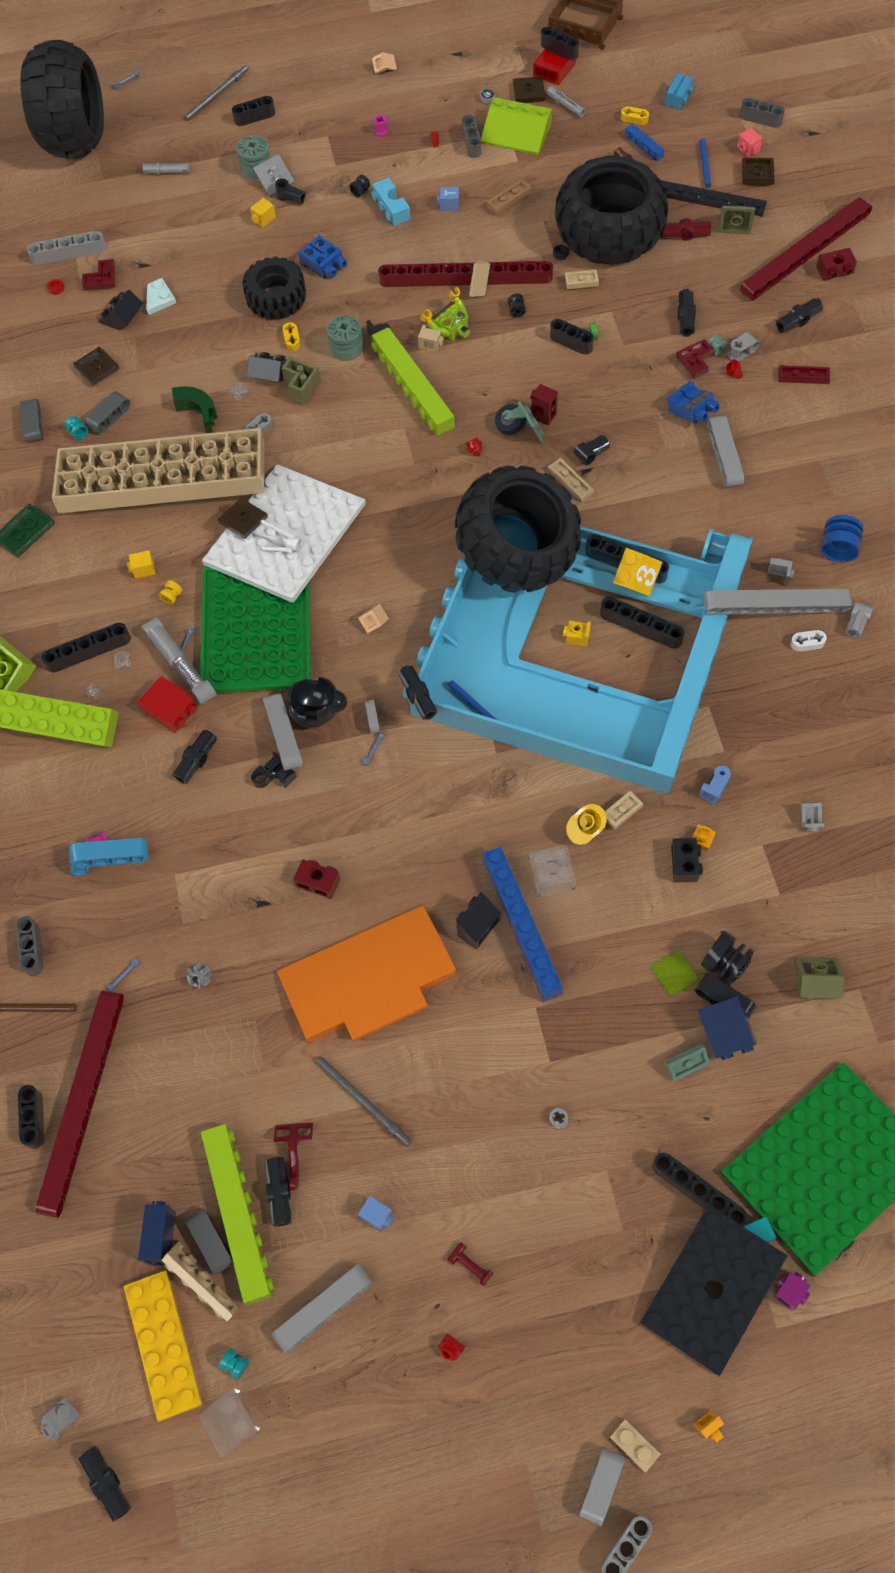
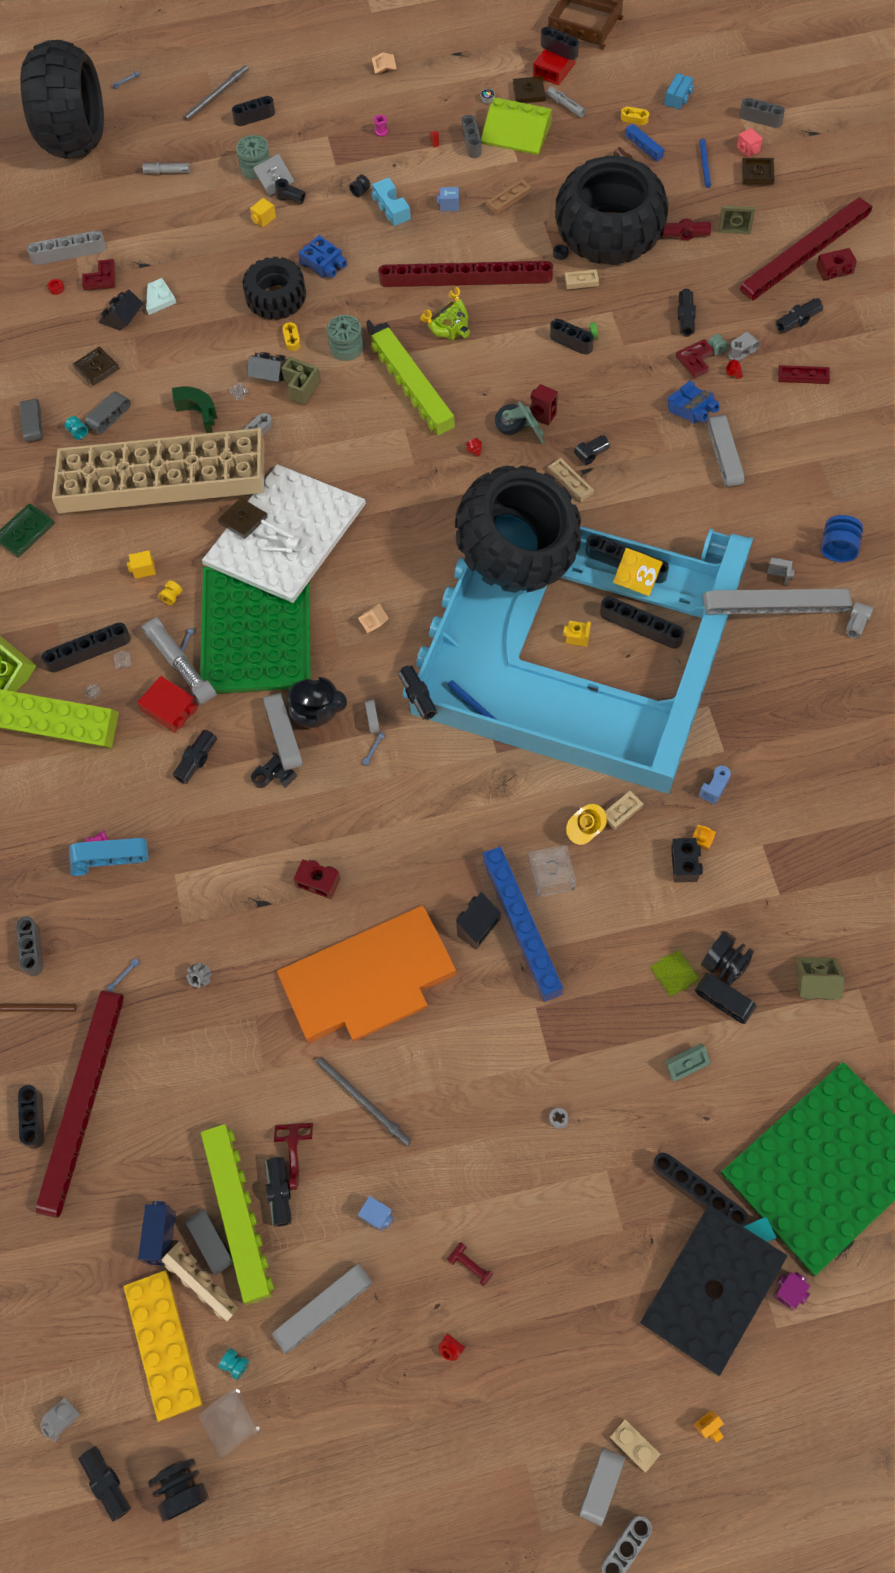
(178, 1489): none -> black wheel
(430, 339): tan brick -> none
(479, 278): tan slope -> none
(516, 305): black wheel -> none
(711, 198): black plate -> none
(727, 1028): dark blue brick -> none
(808, 640): white beam -> none
(811, 816): light grey bracket -> none

